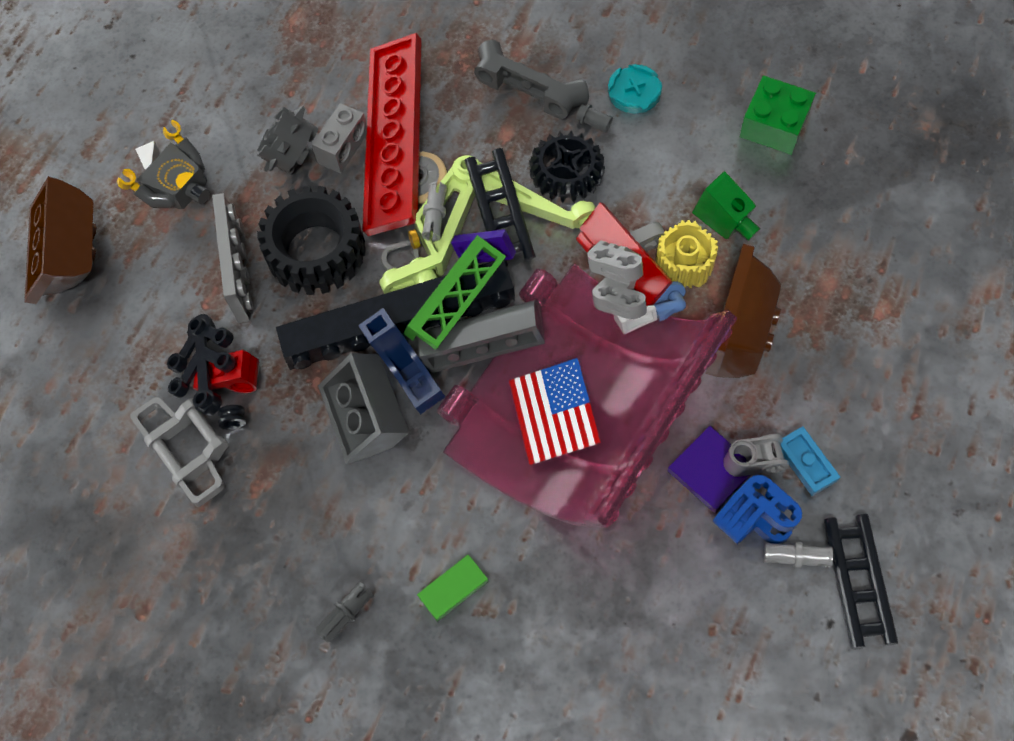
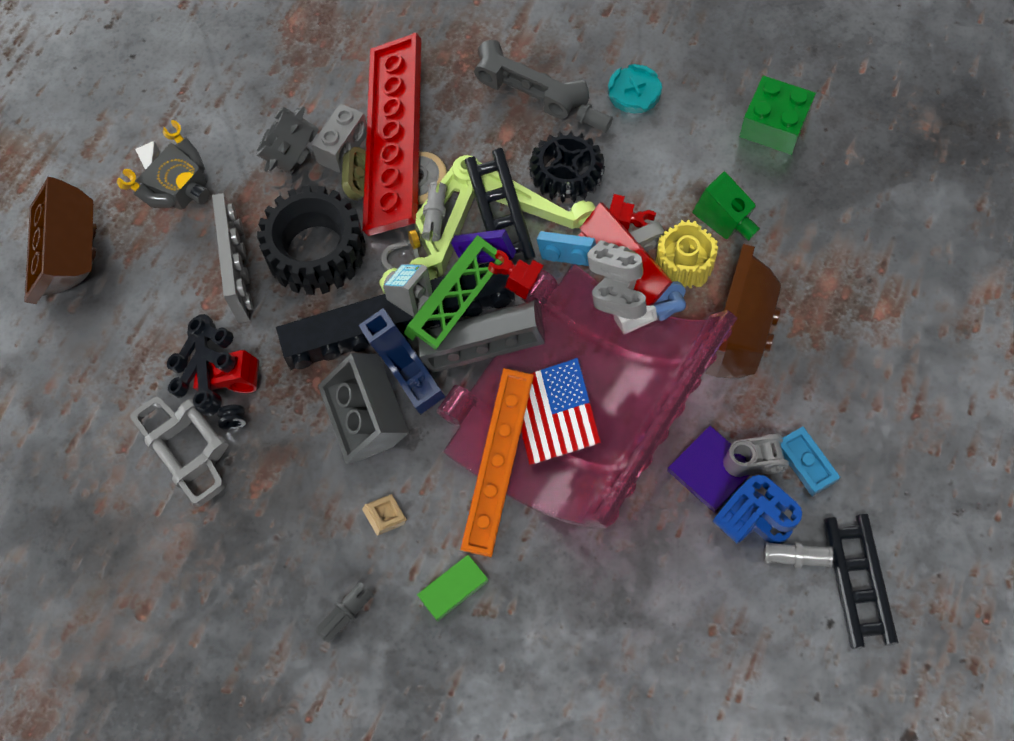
(354, 173): none -> olive plate
(384, 514): none -> tan tile
(408, 287): none -> light grey slope
(497, 463): none -> orange tile
(521, 276): none -> red piece
(565, 247): none -> dark azure plate
(624, 213): none -> red piece

